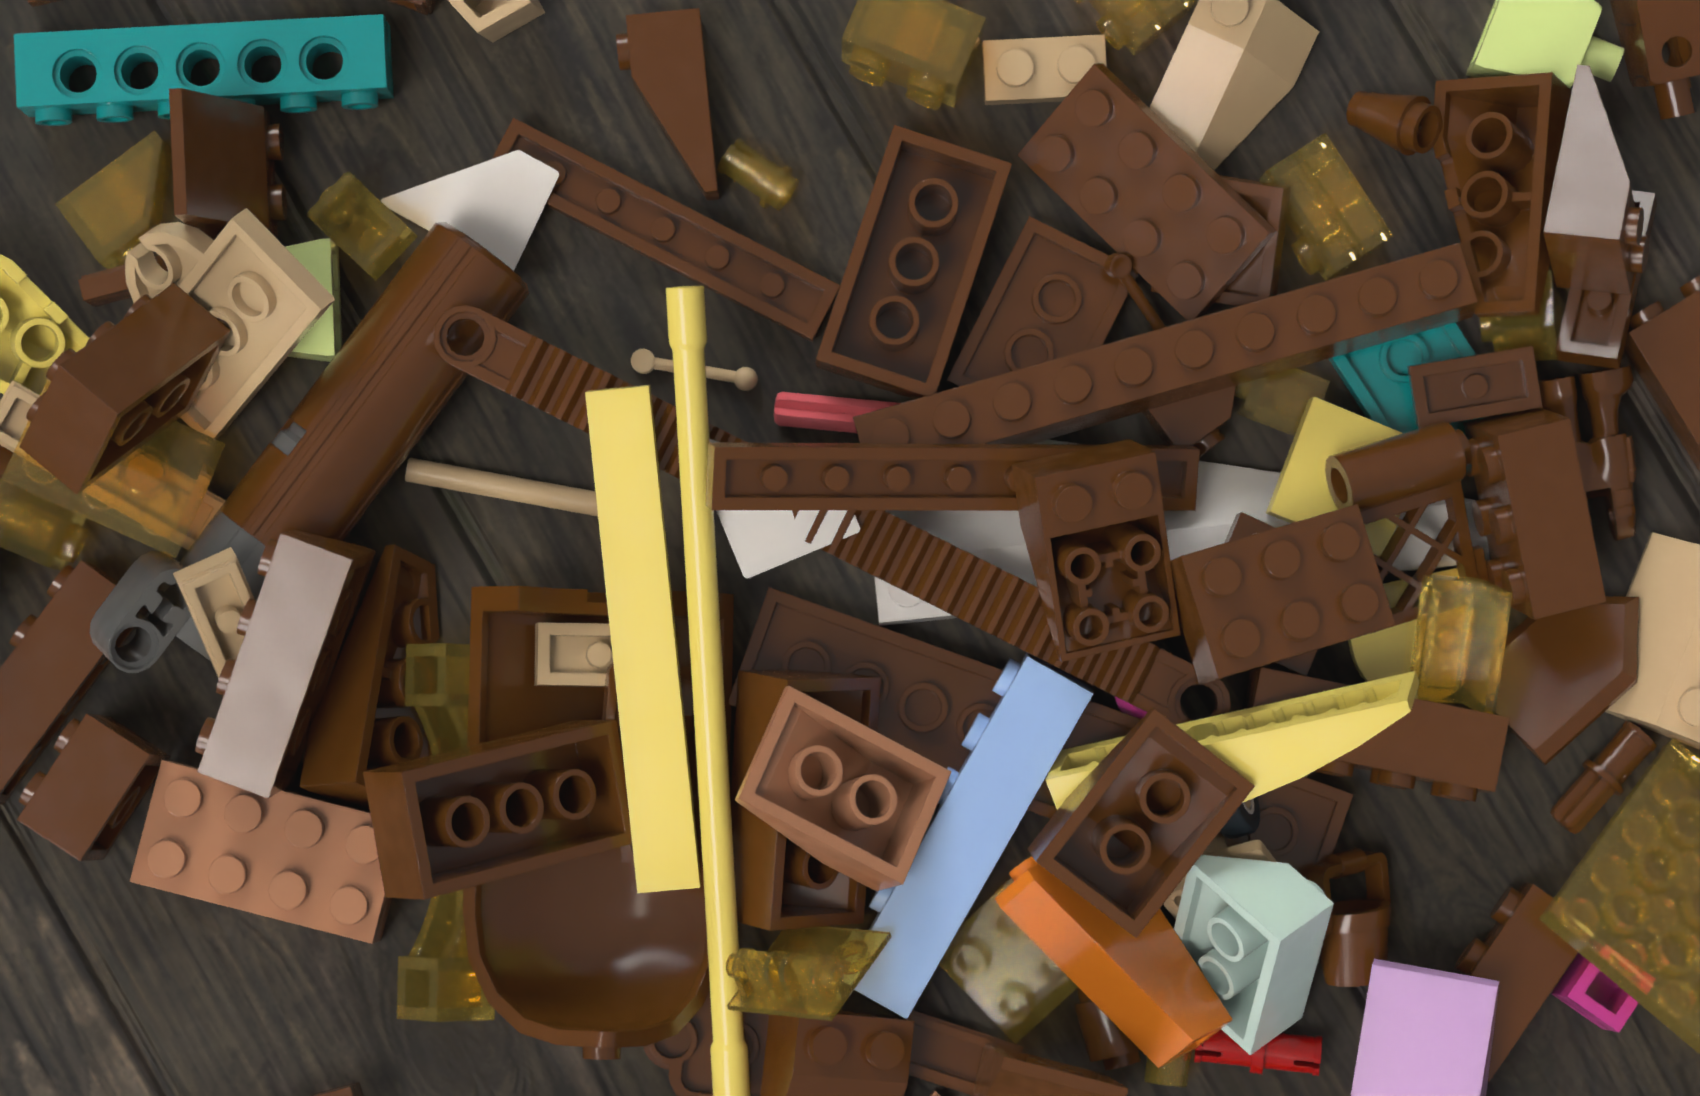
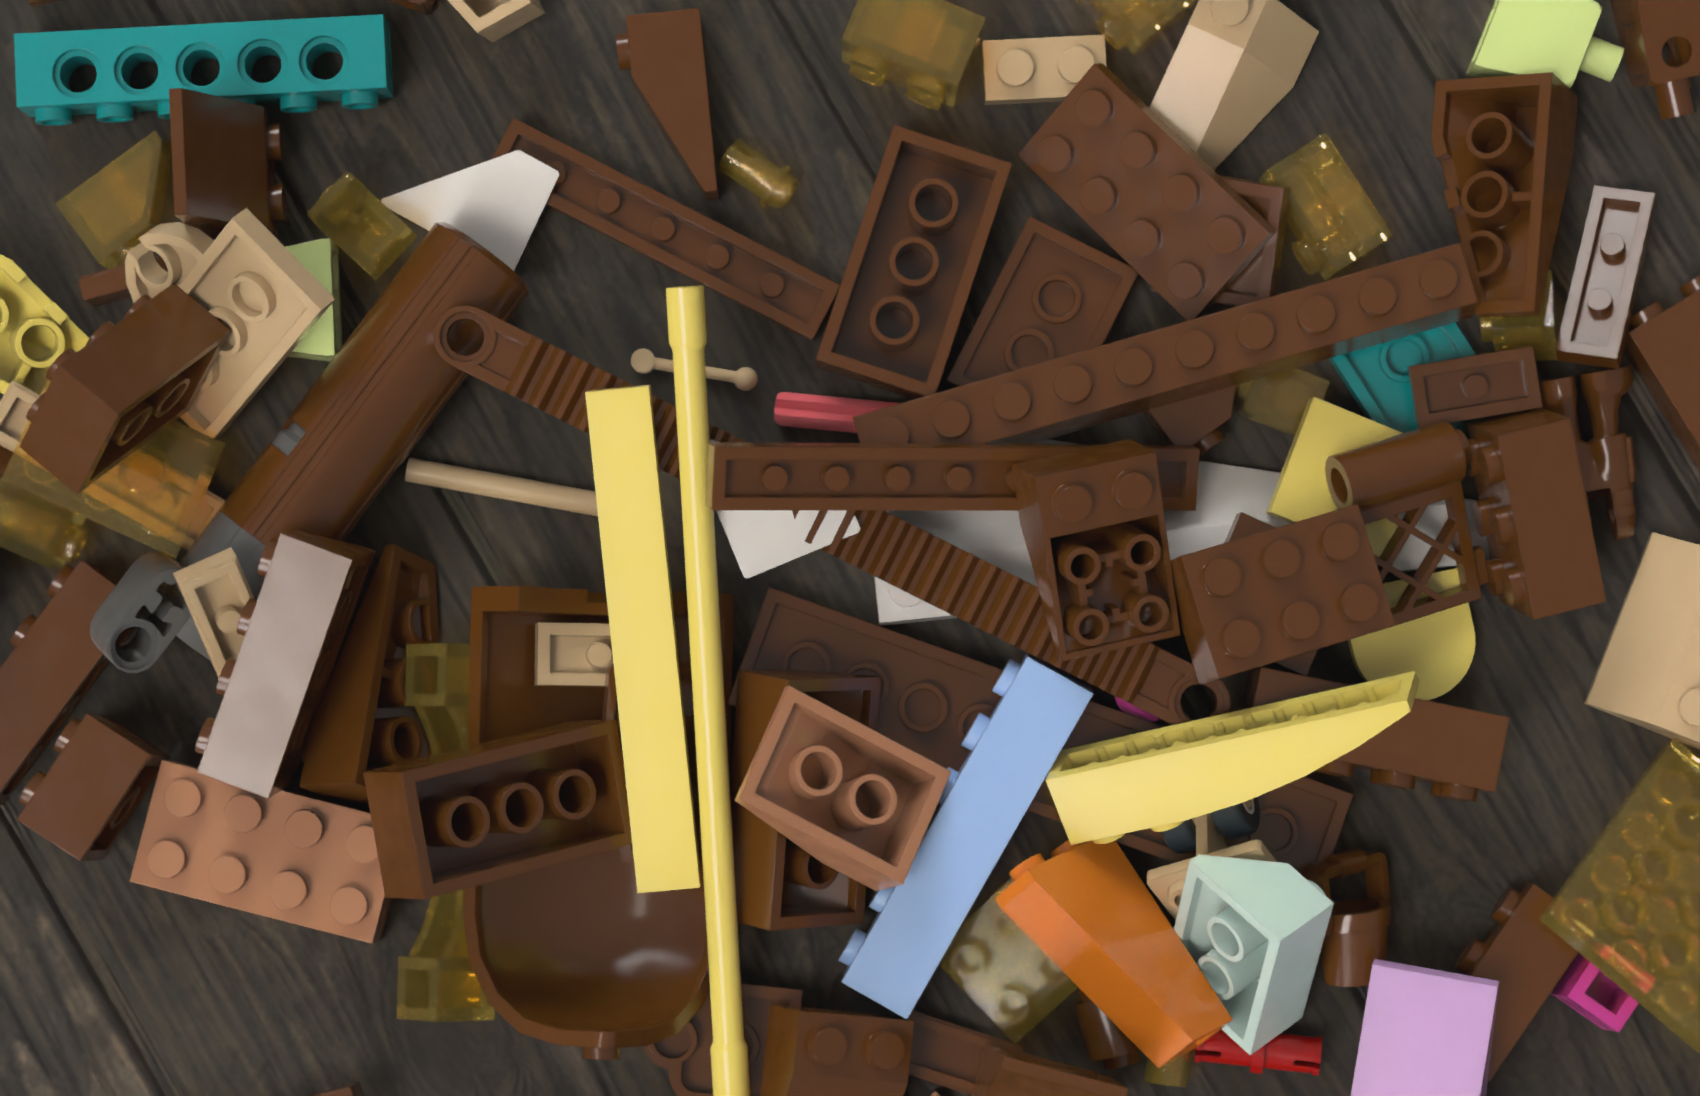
(804, 971): clear yellow hinge -> none
(1119, 267): reddish brown hinge -> none
(1140, 821): reddish brown slope -> none
(1397, 120): reddish brown cone -> none
(1460, 641): clear yellow panel -> none
(1567, 672): reddish brown tile -> none
(1591, 211): slope -> none
(1602, 777): reddish brown axle -> none

